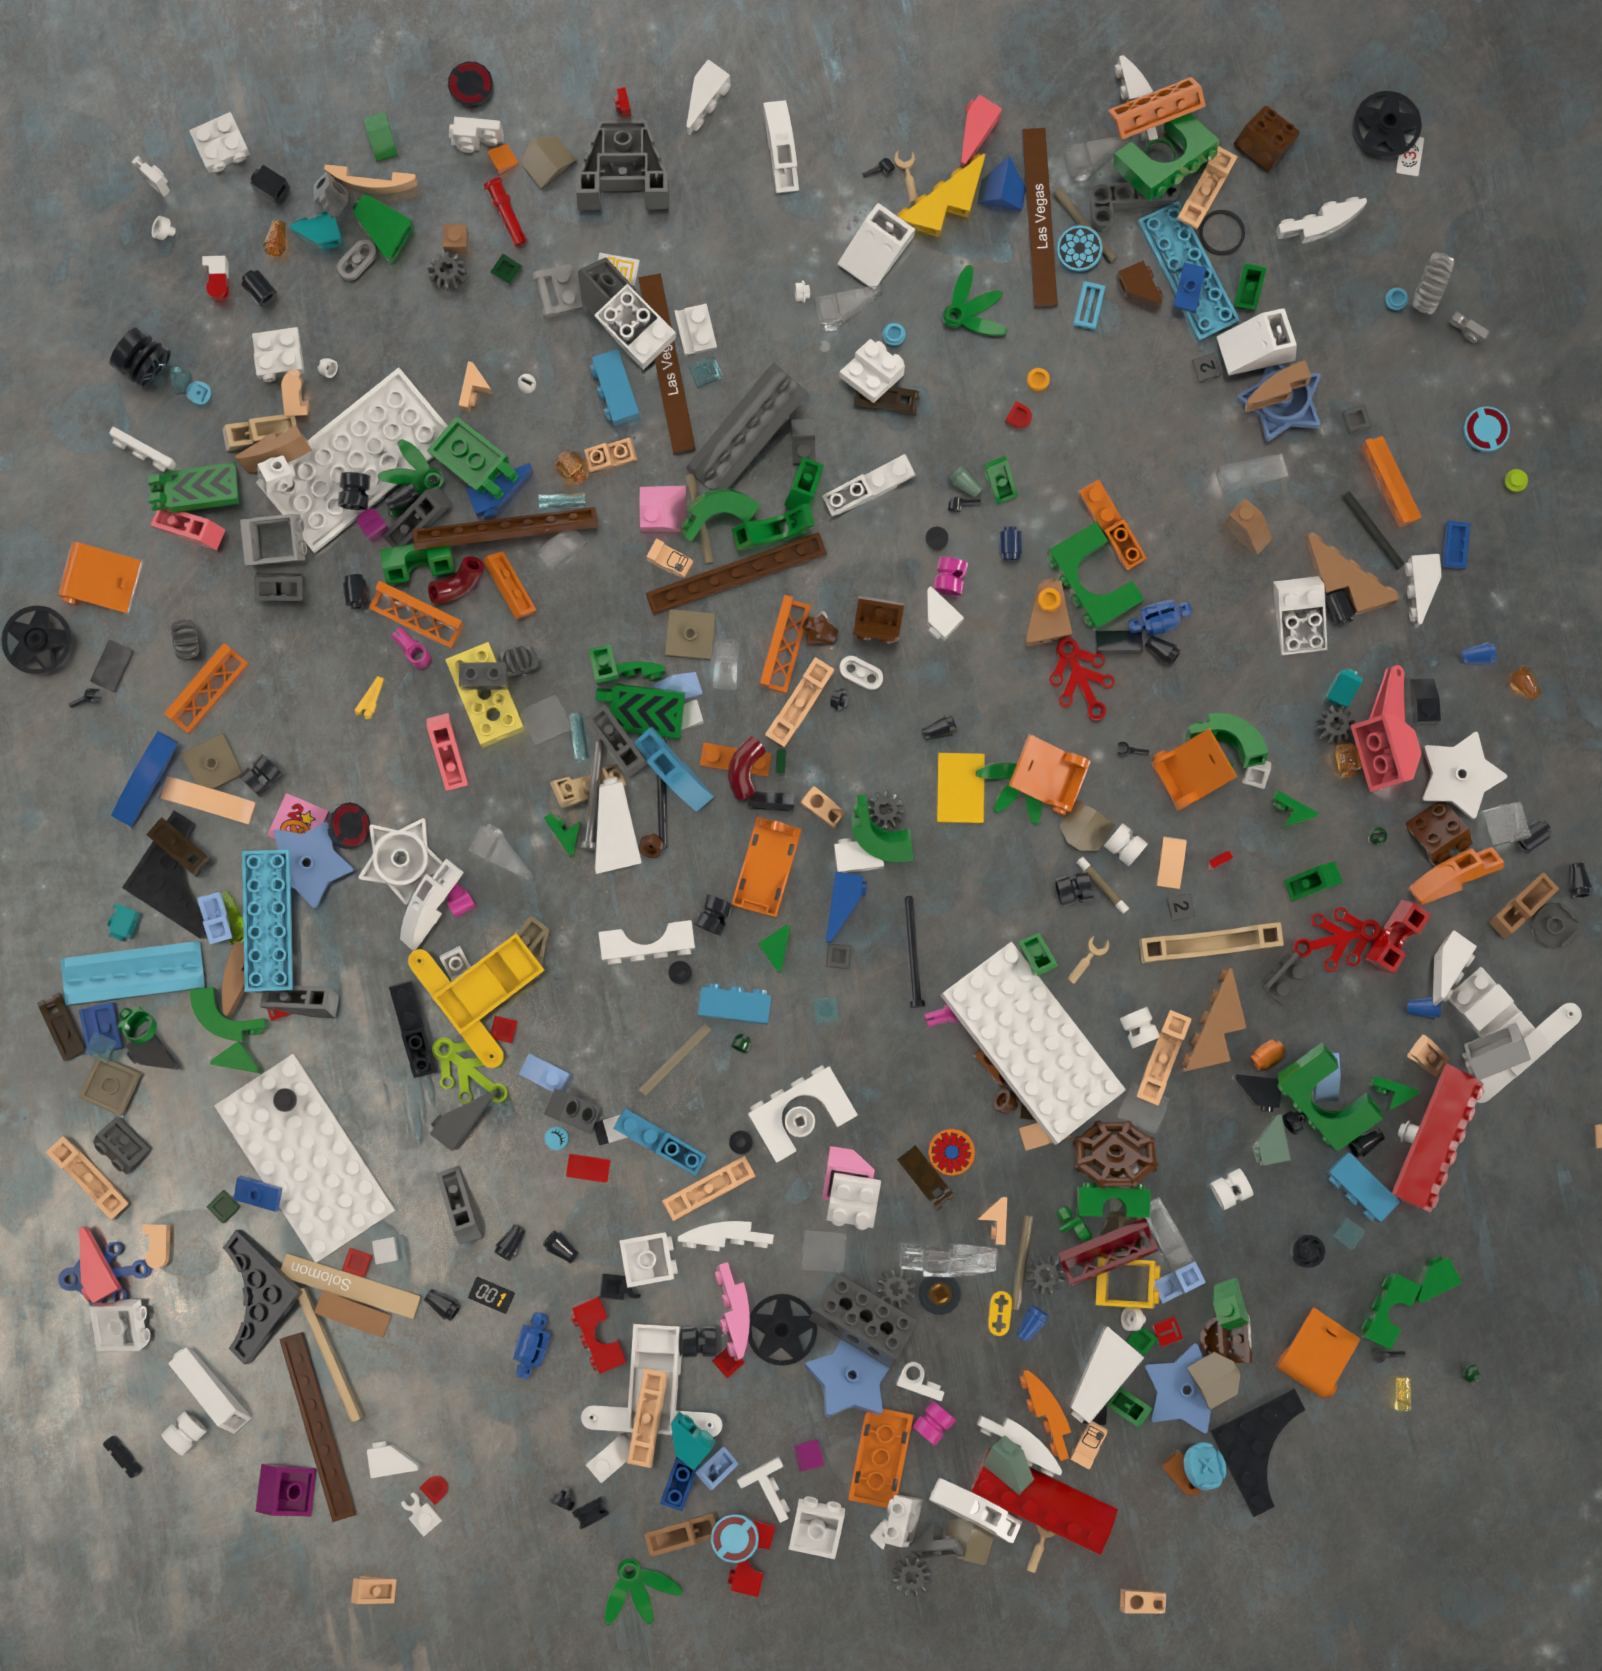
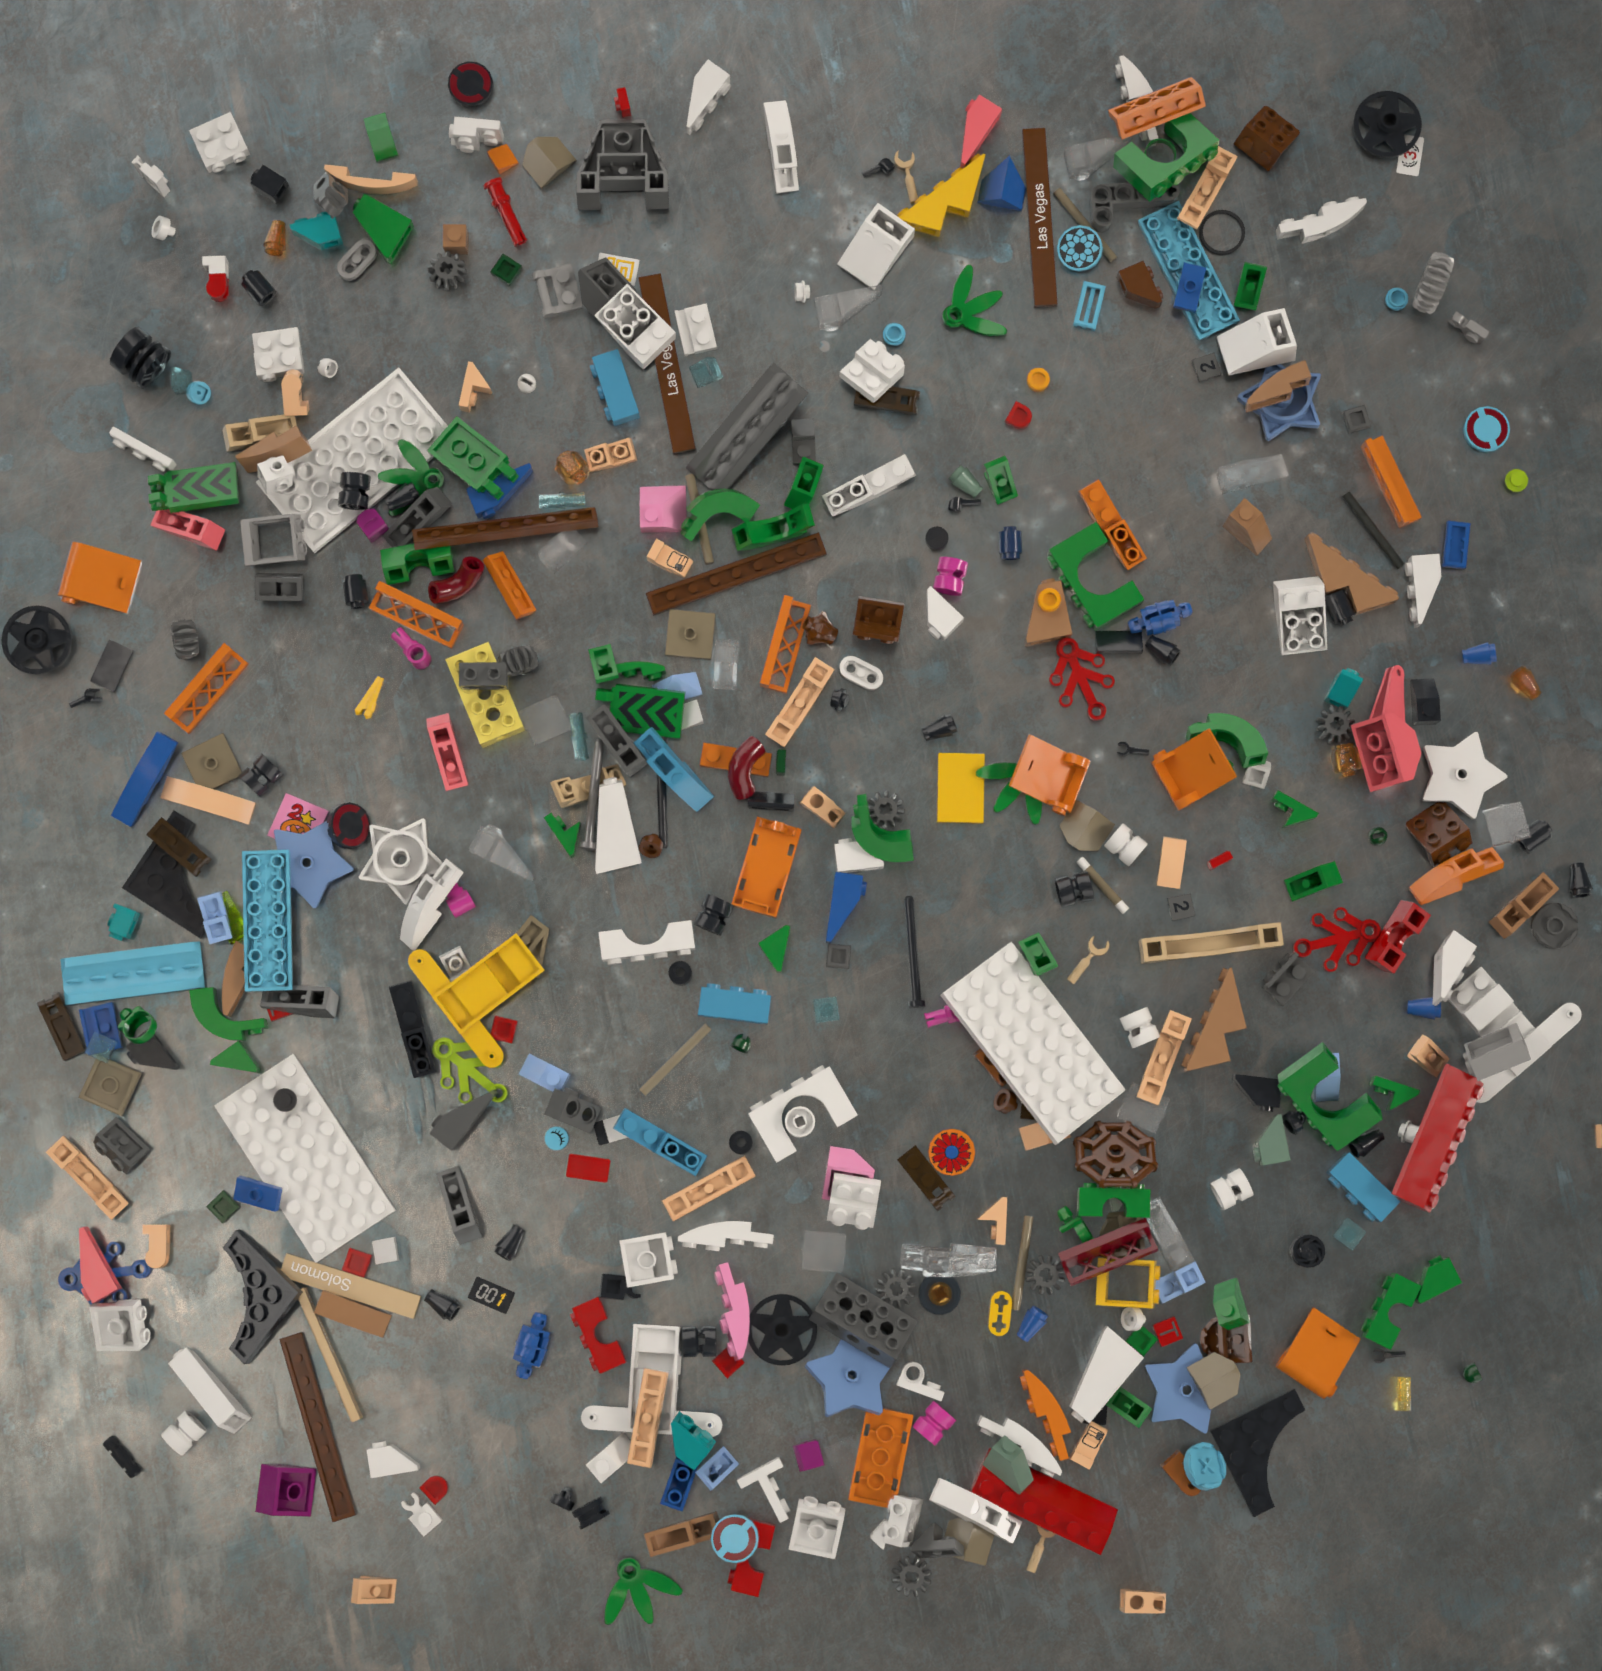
(559, 1246): black cone -> none
(1268, 1055): orange brick -> none

